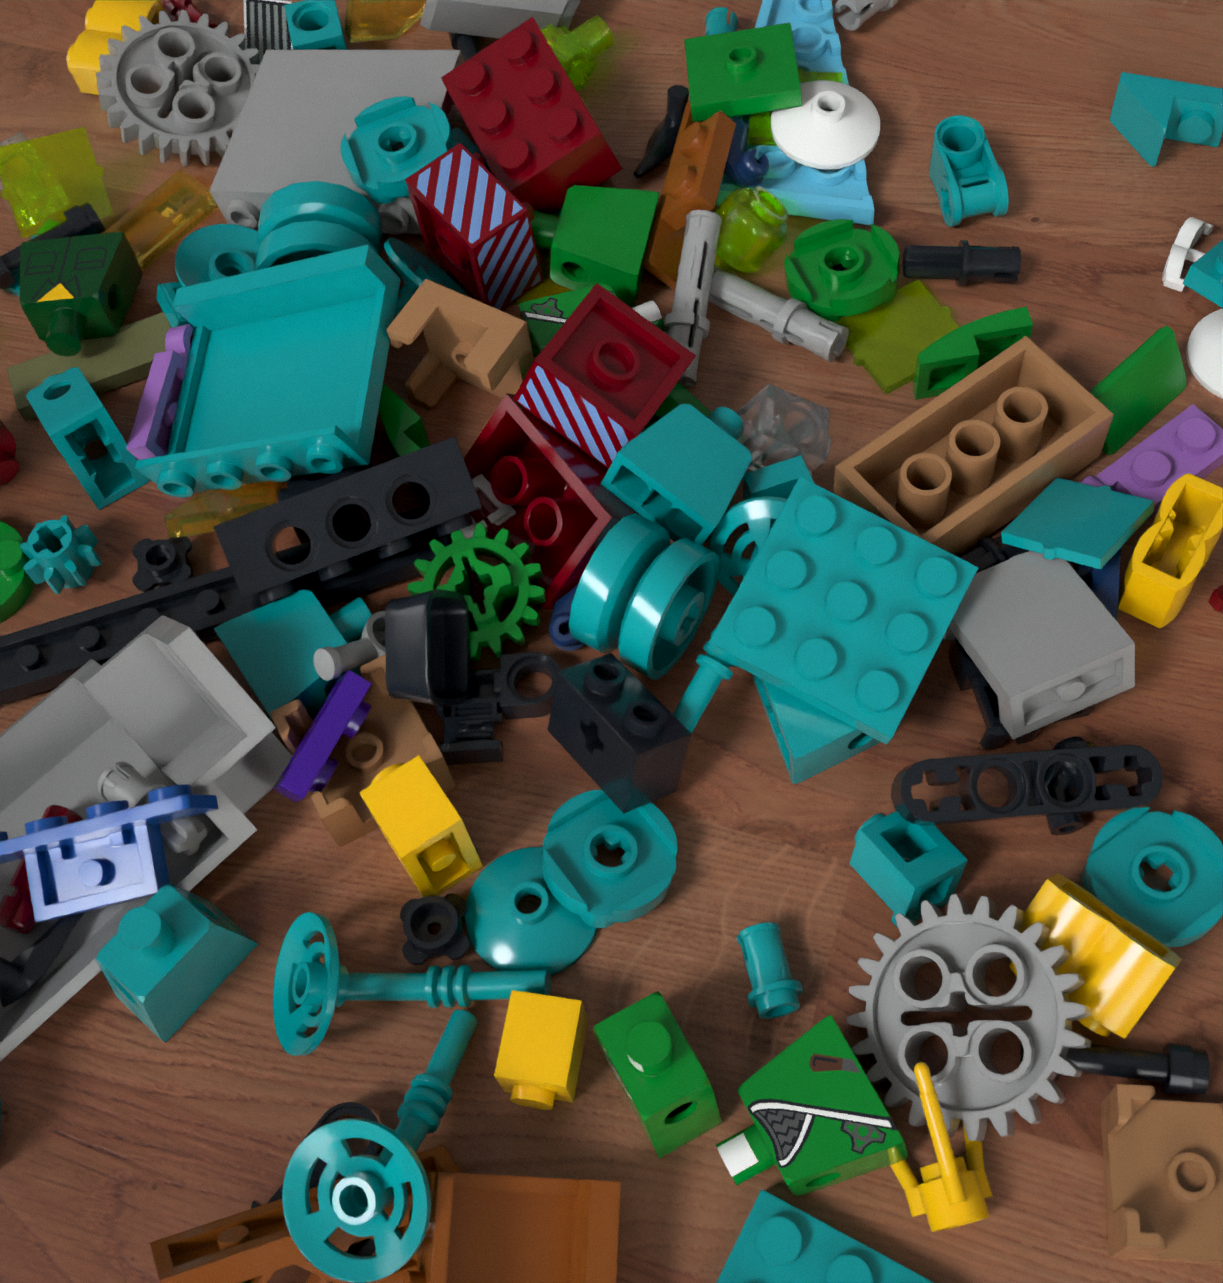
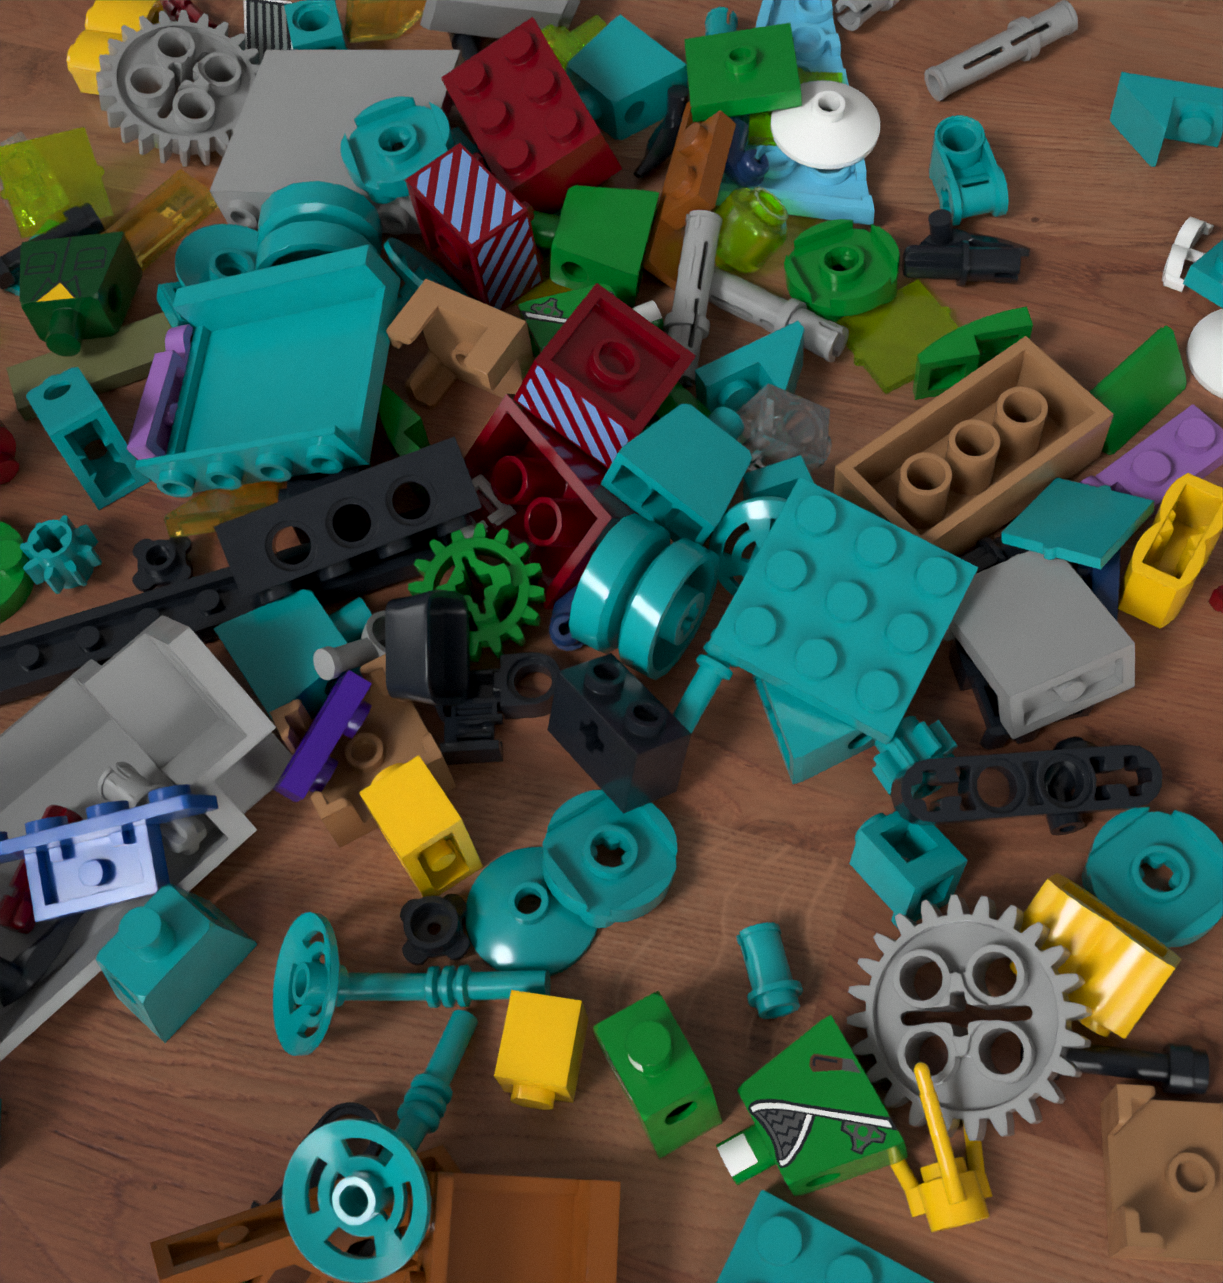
(625, 78): none -> teal torso
(746, 371): none -> teal slope
(911, 744): none -> teal gear
(944, 234): none -> black bar
(1049, 24): none -> light grey pin

